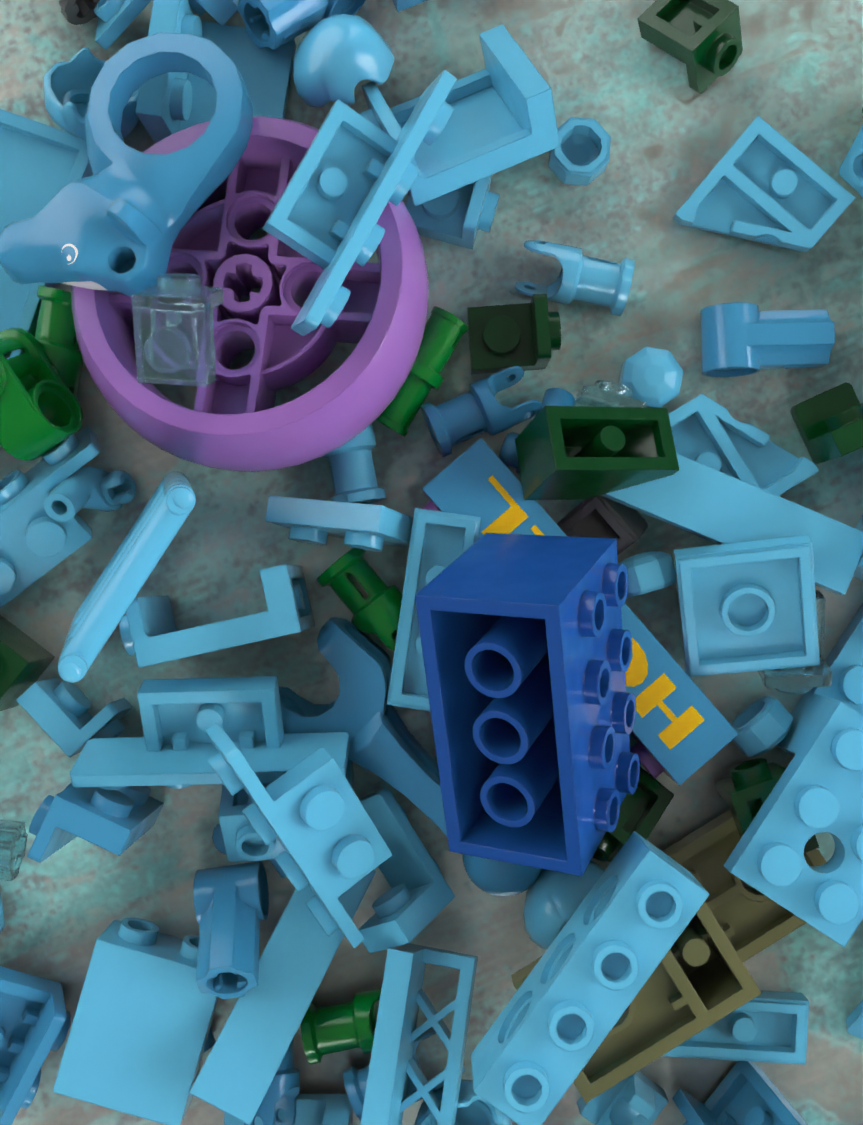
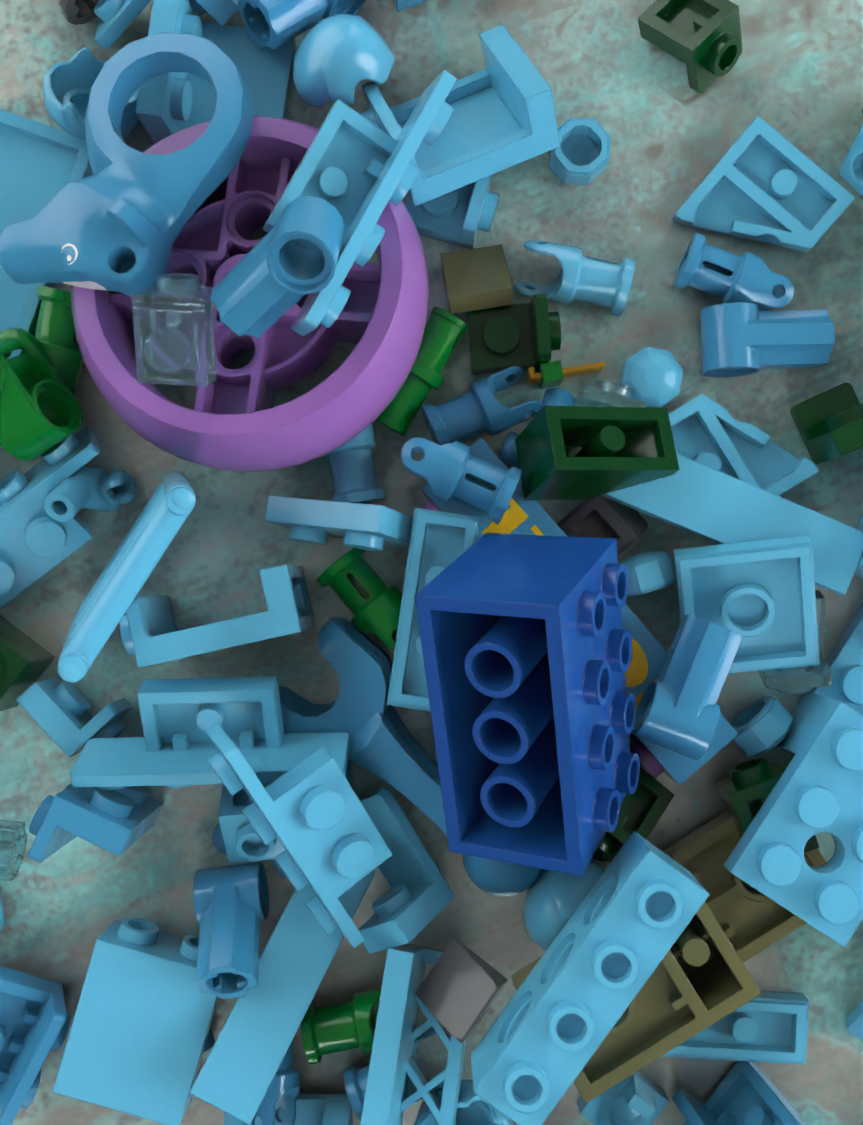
(280, 271): none -> dark azure piece
(446, 472): none -> dark azure piece
(460, 989): none -> dark grey slope
(476, 279): none -> olive tile
(552, 374): none -> piece
(681, 704): none -> dark azure piece
(731, 276): none -> dark azure piece

